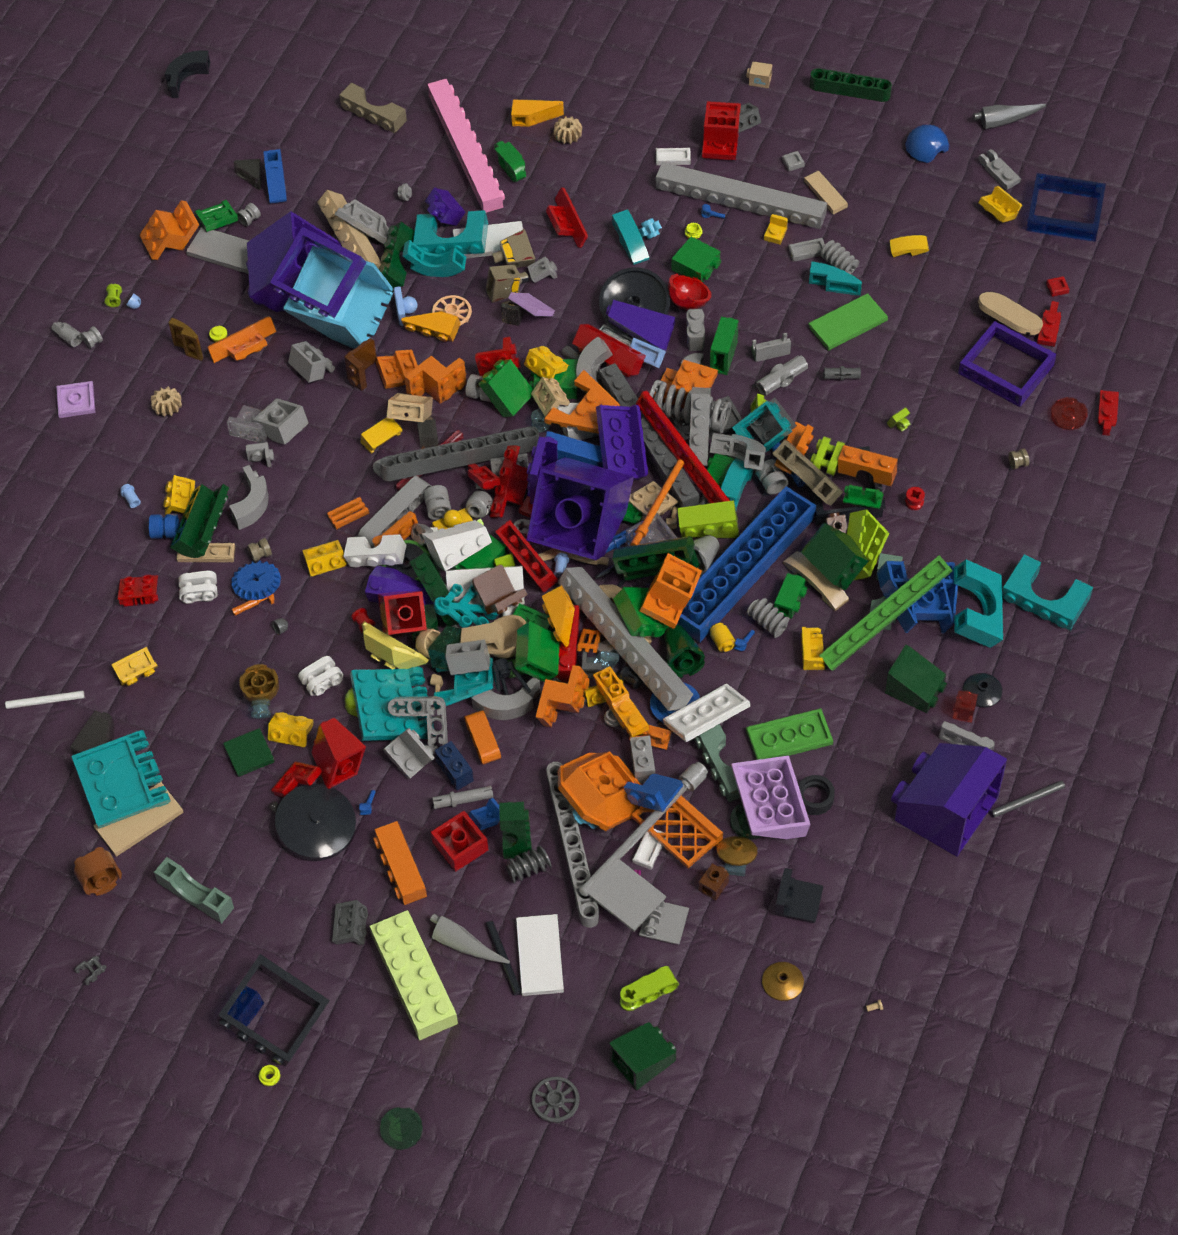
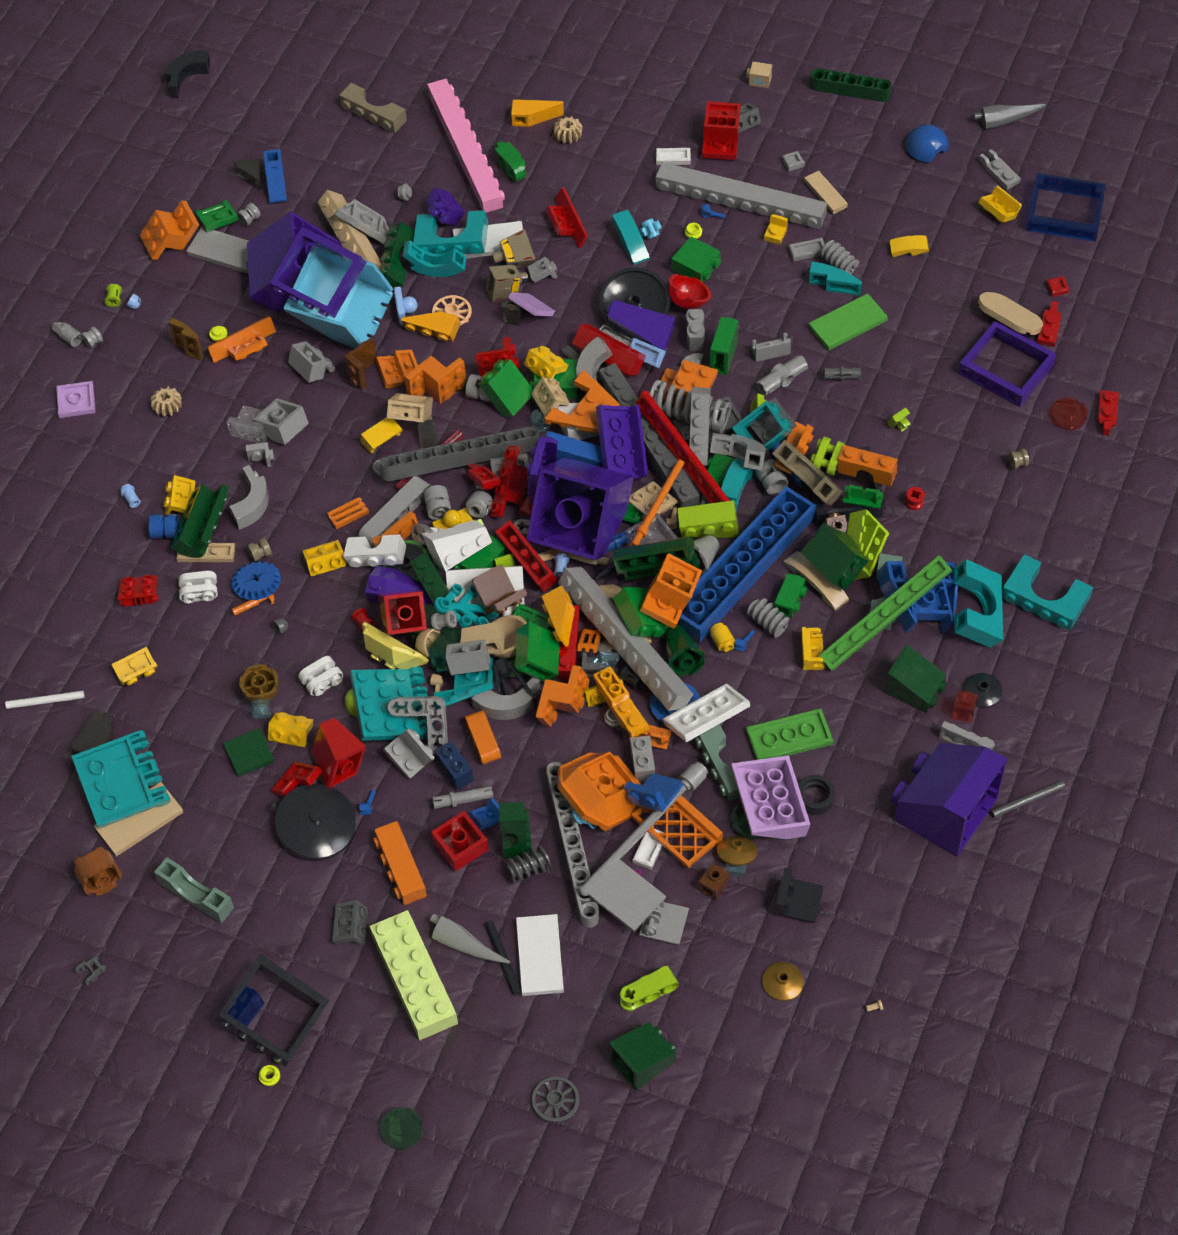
(444, 620): none -> light grey bush

